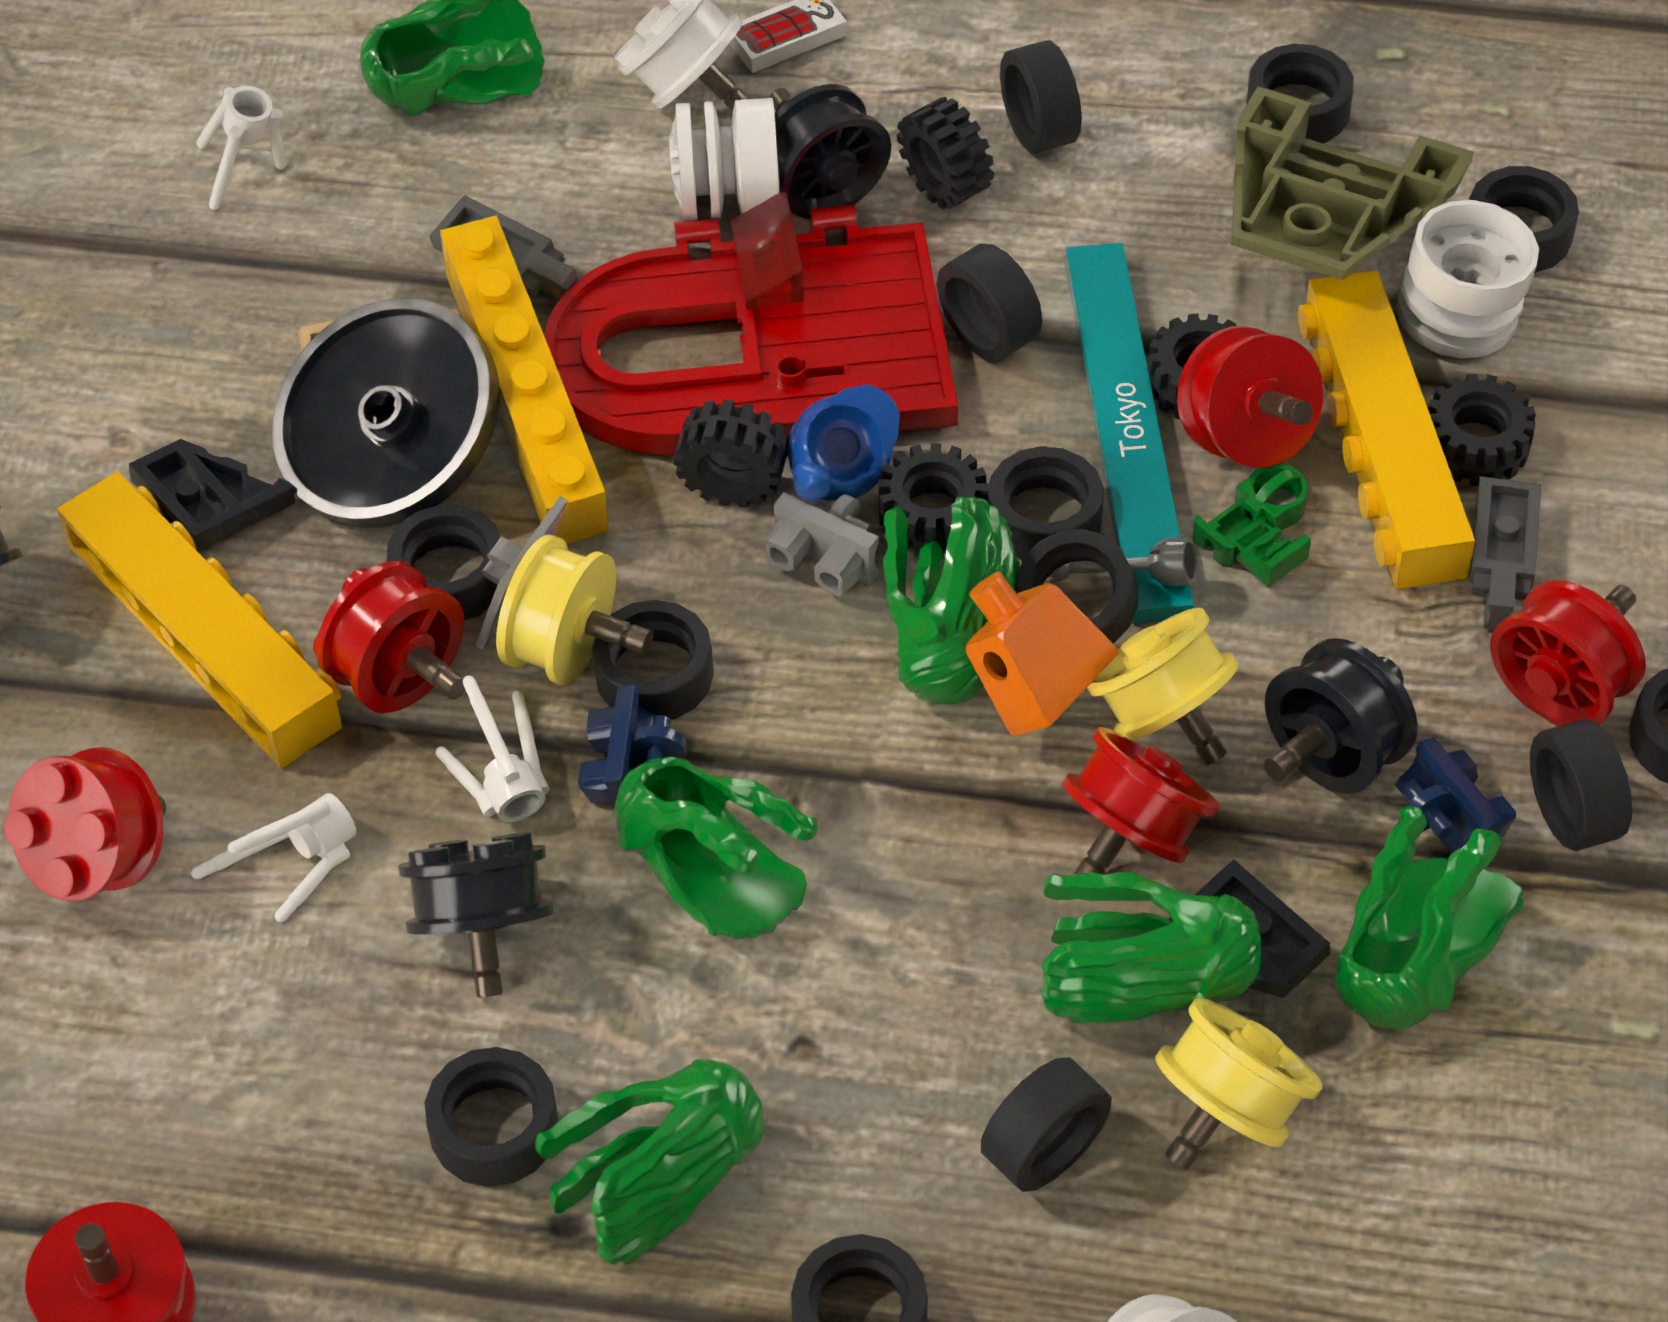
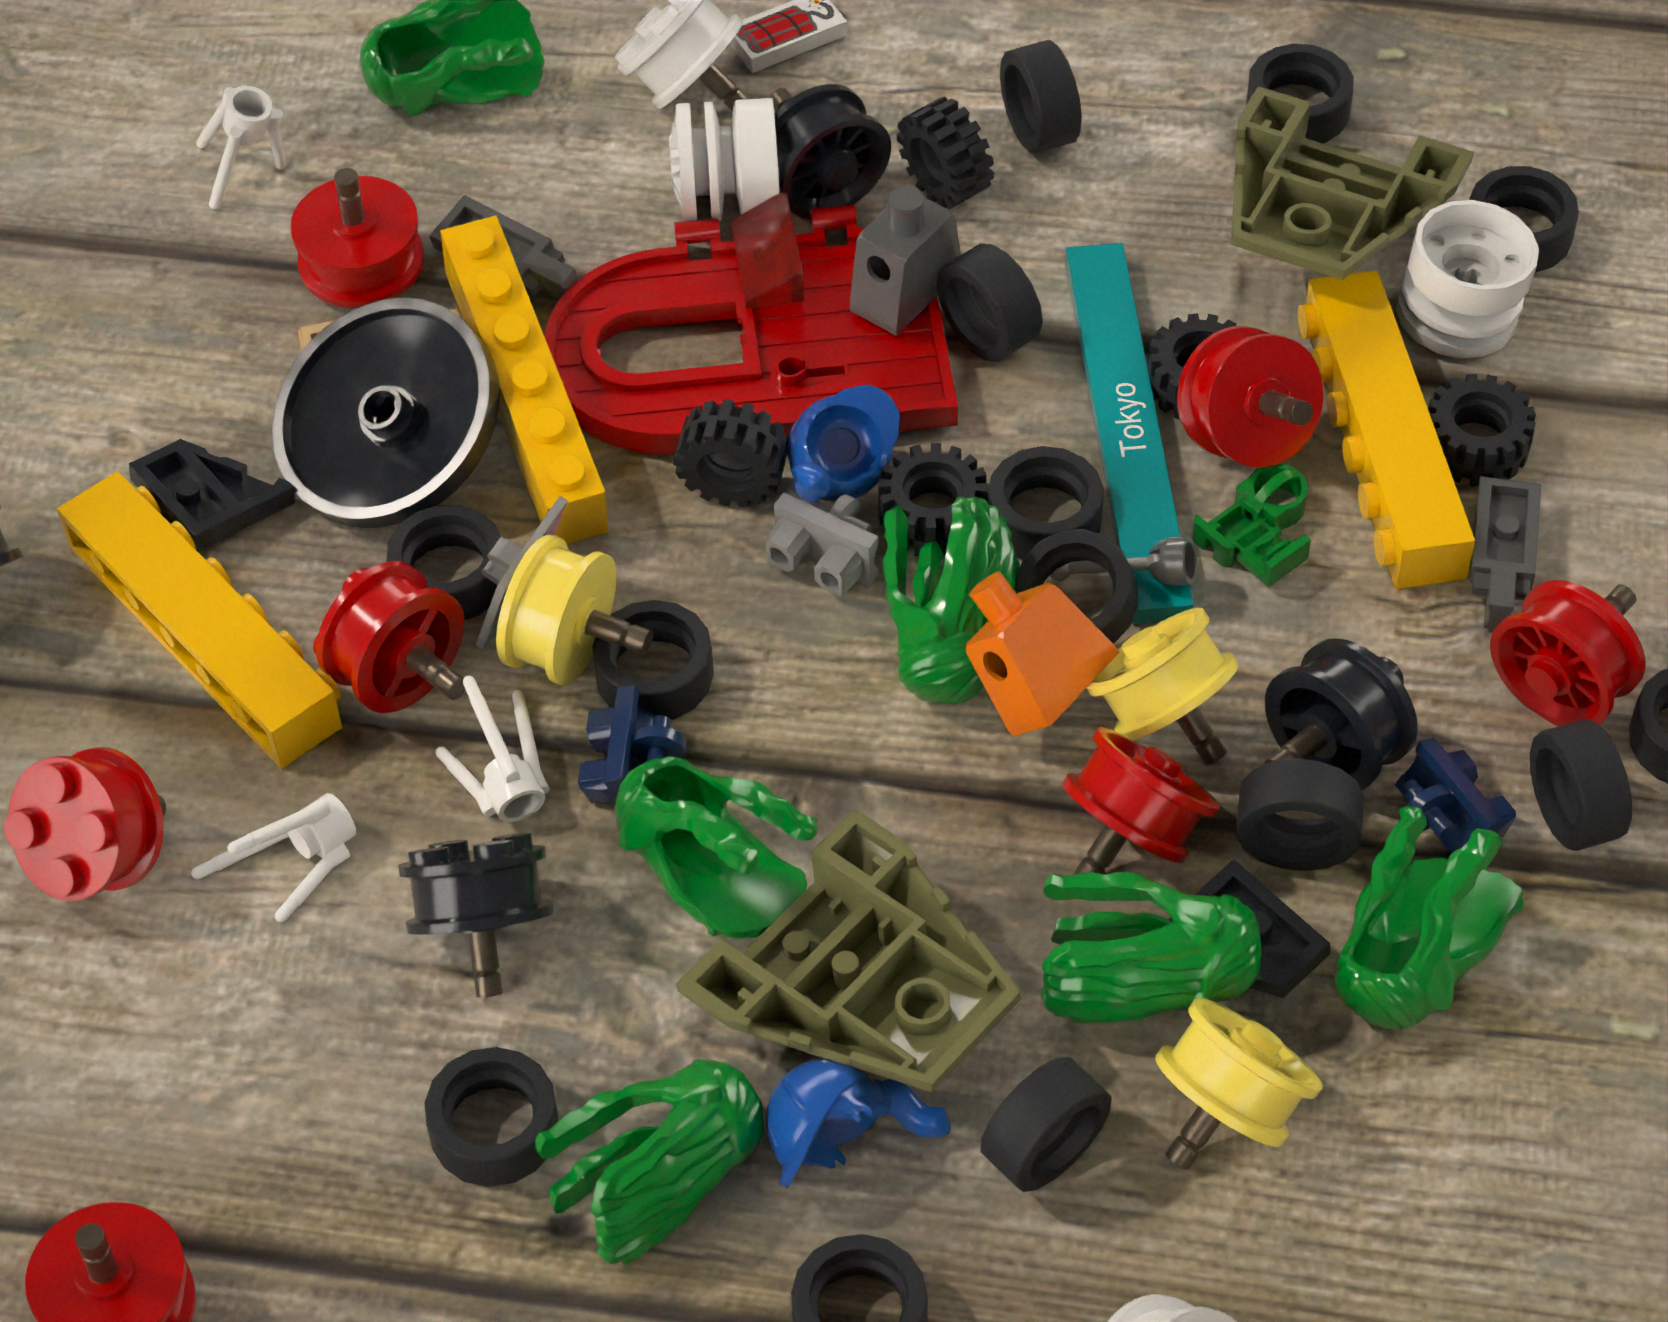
(357, 240): none -> red wheel
(835, 1103): none -> blue piece
(862, 967): none -> olive wedge
(901, 259): none -> dark grey torso
(1305, 788): none -> black tyre

